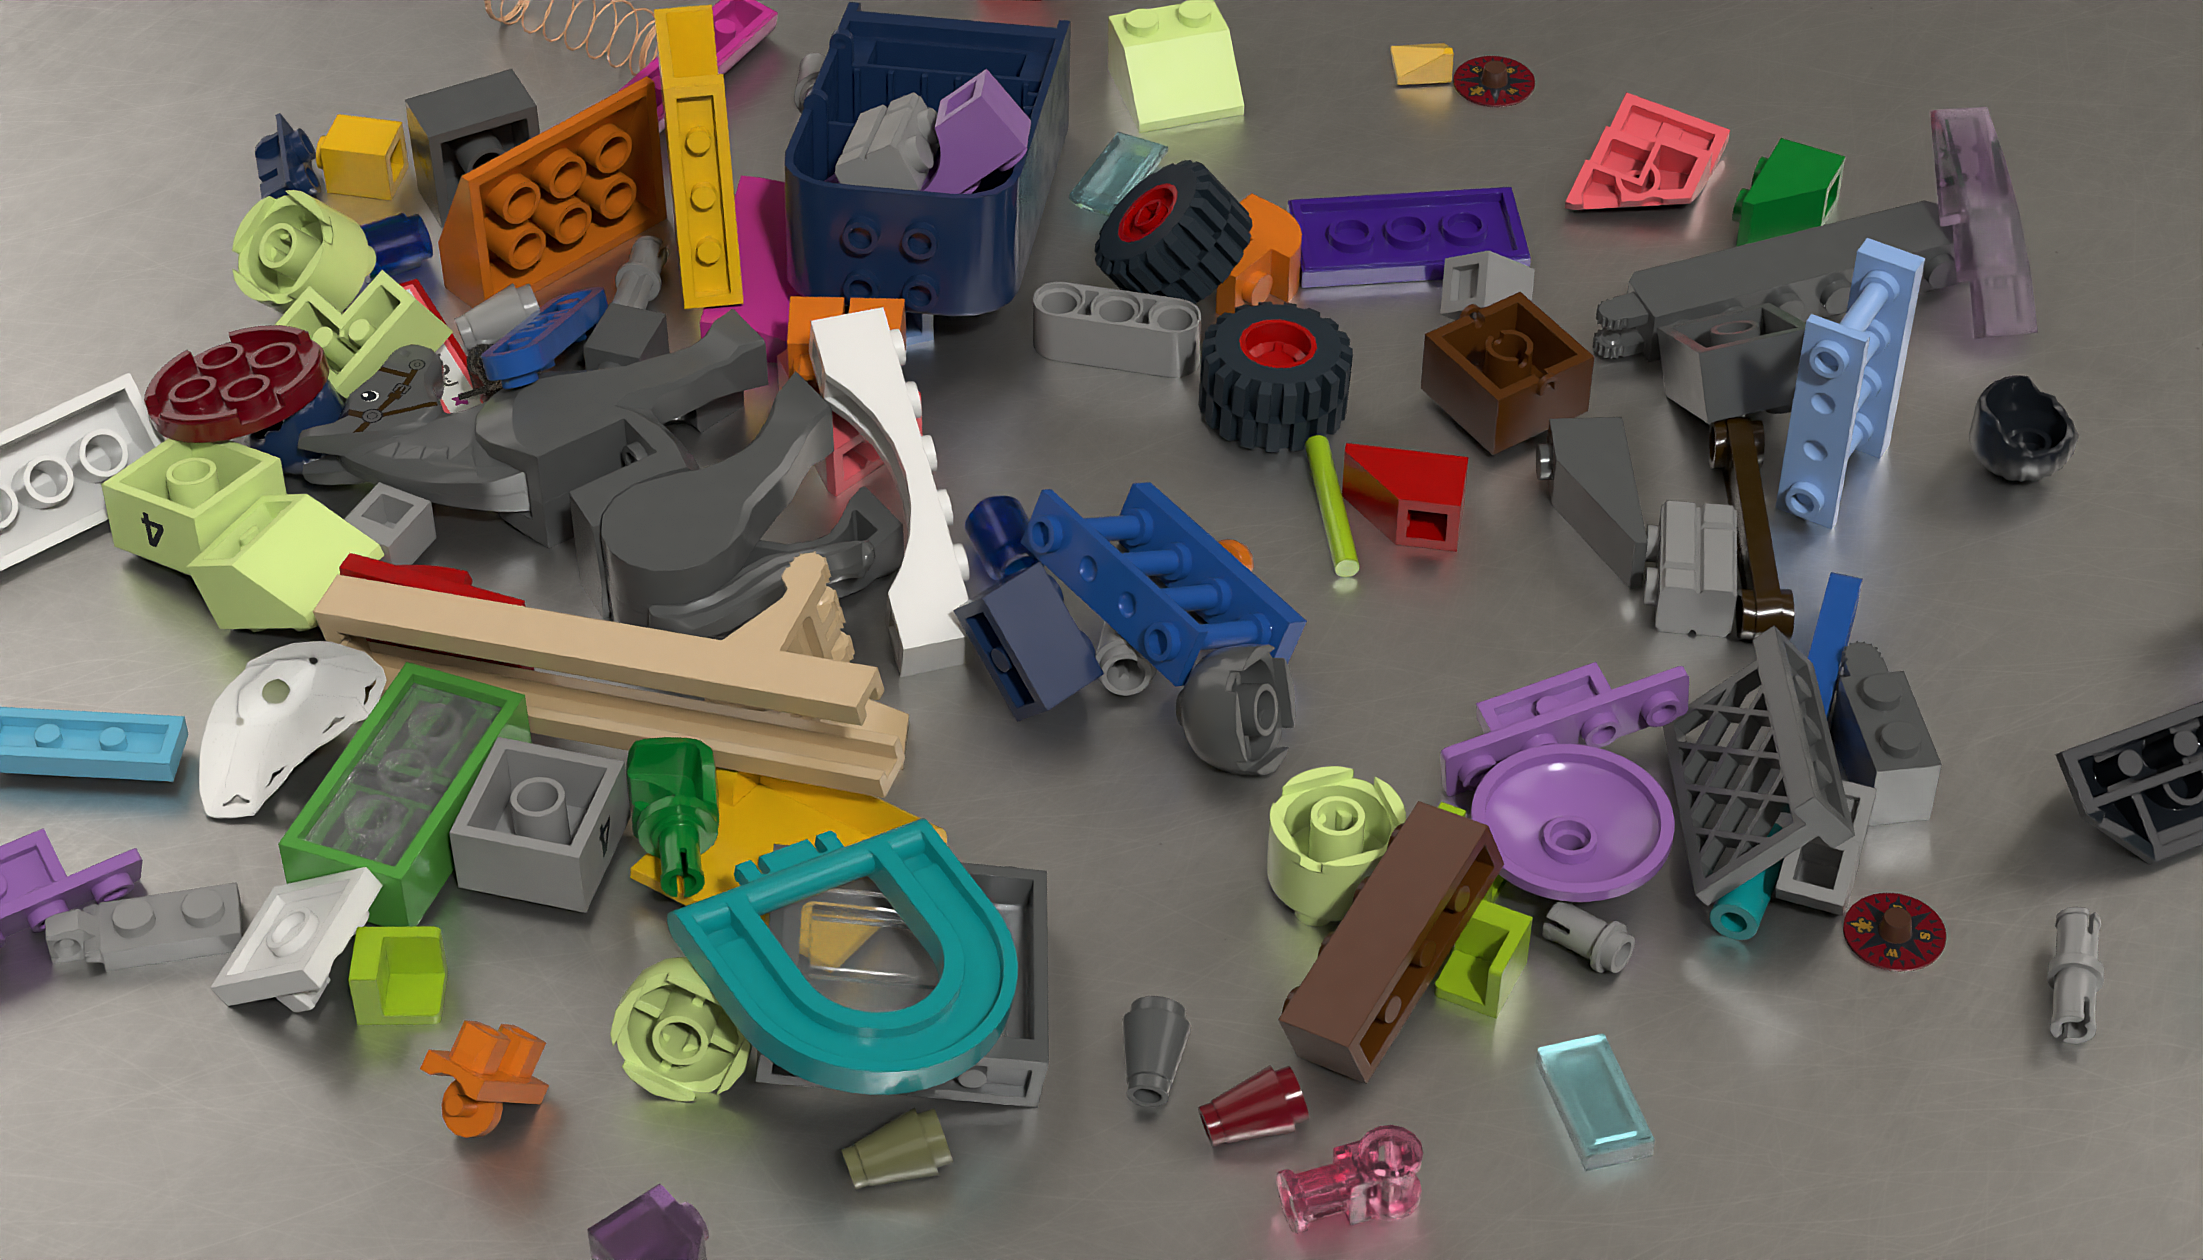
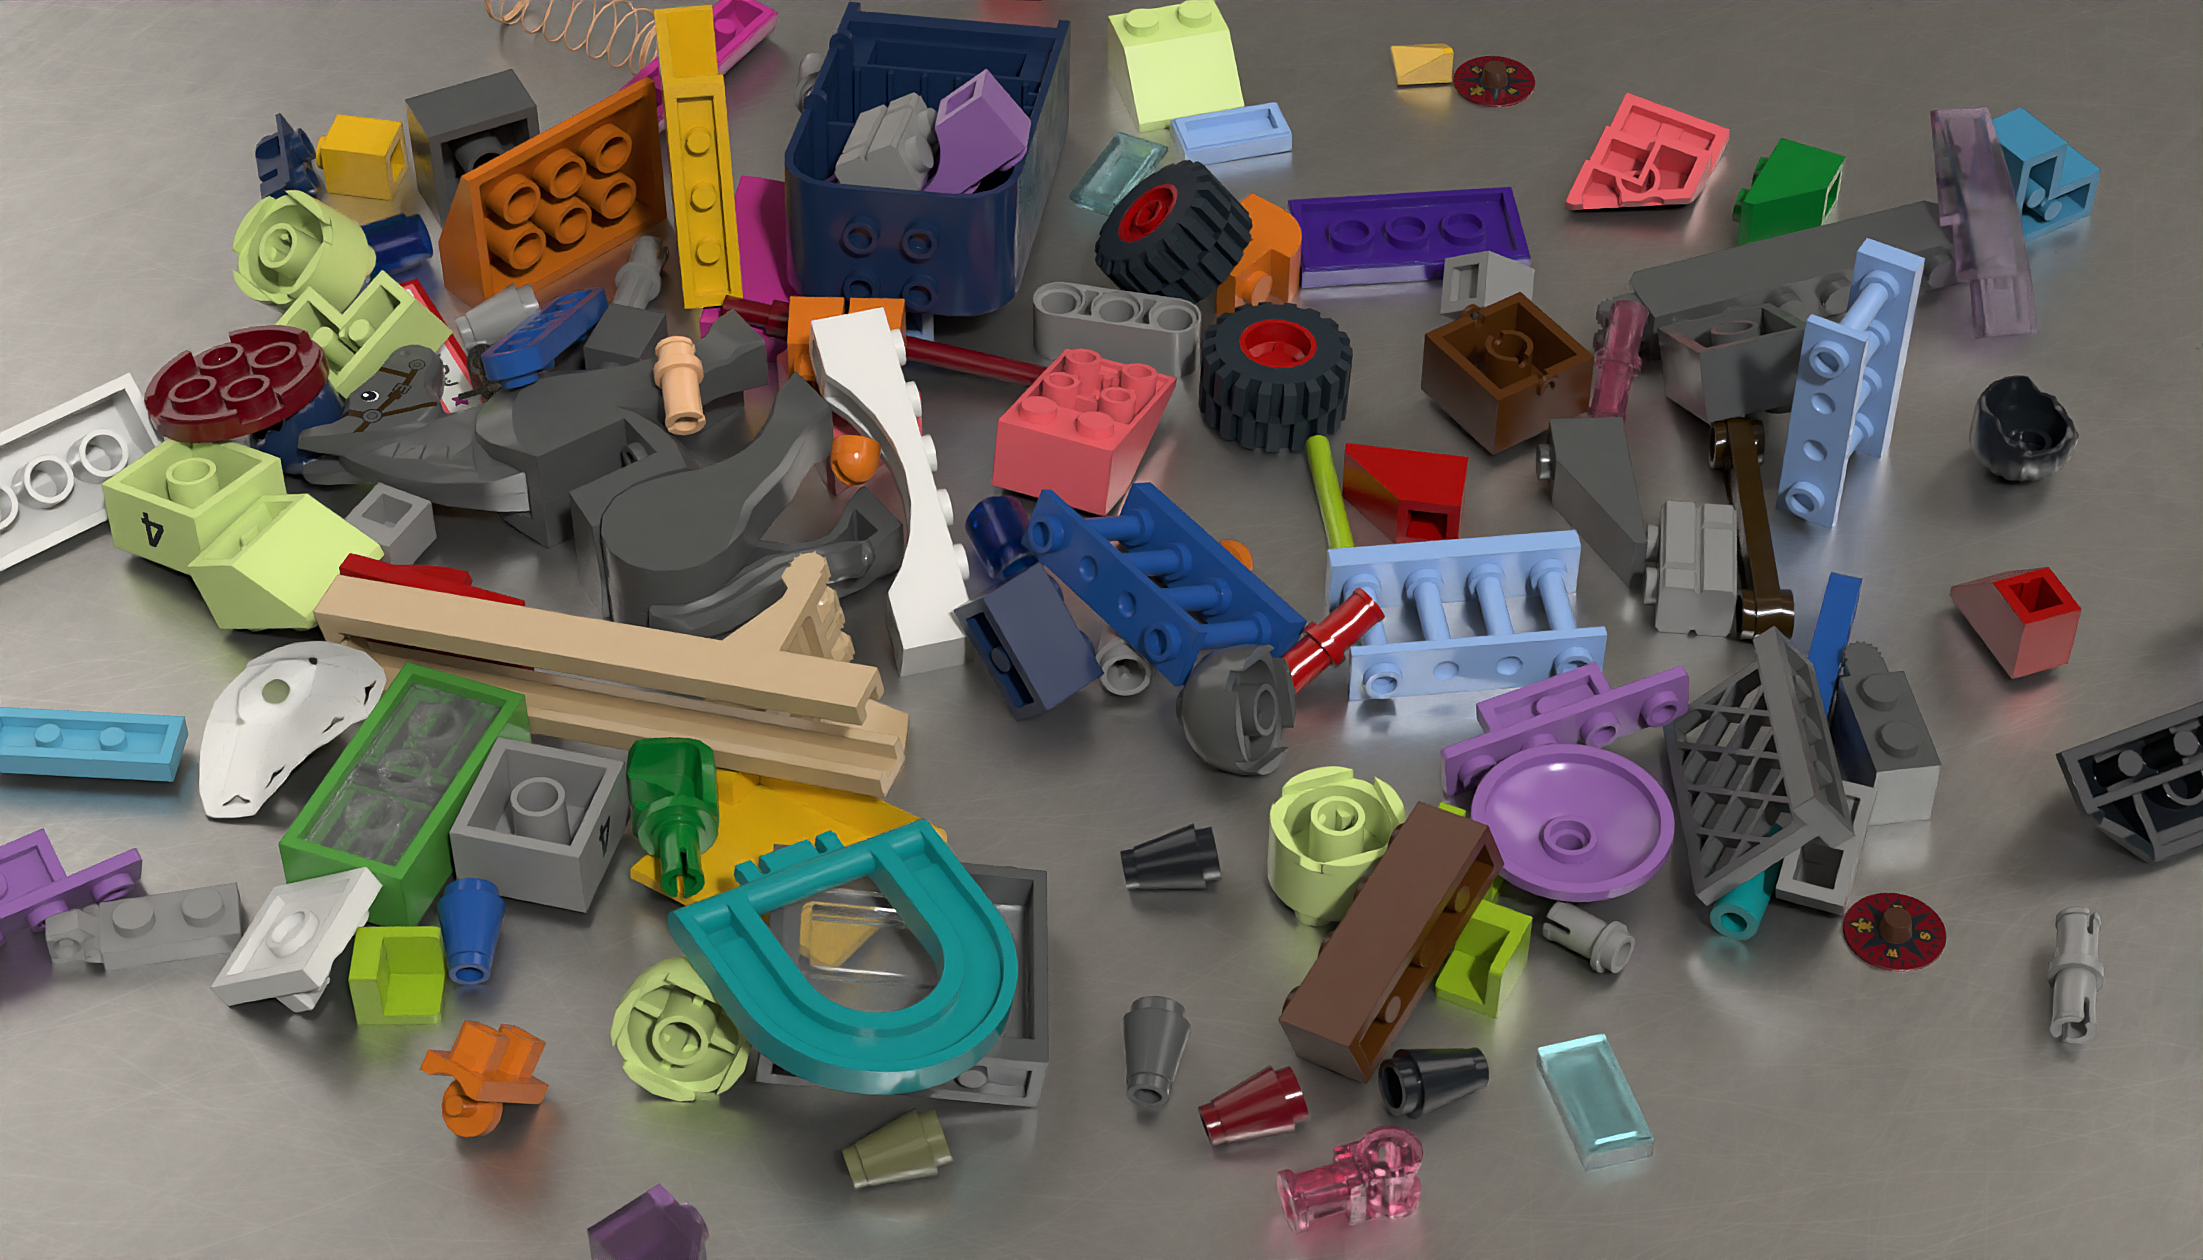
(470, 928): none -> blue cone
(679, 377): none -> light nougat pin
(776, 318): none -> dark red bar
(854, 459): none -> orange hinge
(1081, 430): none -> coral slope
(1173, 861): none -> black cone
(1231, 134): none -> light blue tile
(1327, 641): none -> red pin
(1428, 1079): none -> black cone
(1456, 572): none -> light blue fence
(1618, 360): none -> clear pink pin
(2021, 618): none -> slope
(2047, 175): none -> dark azure brick

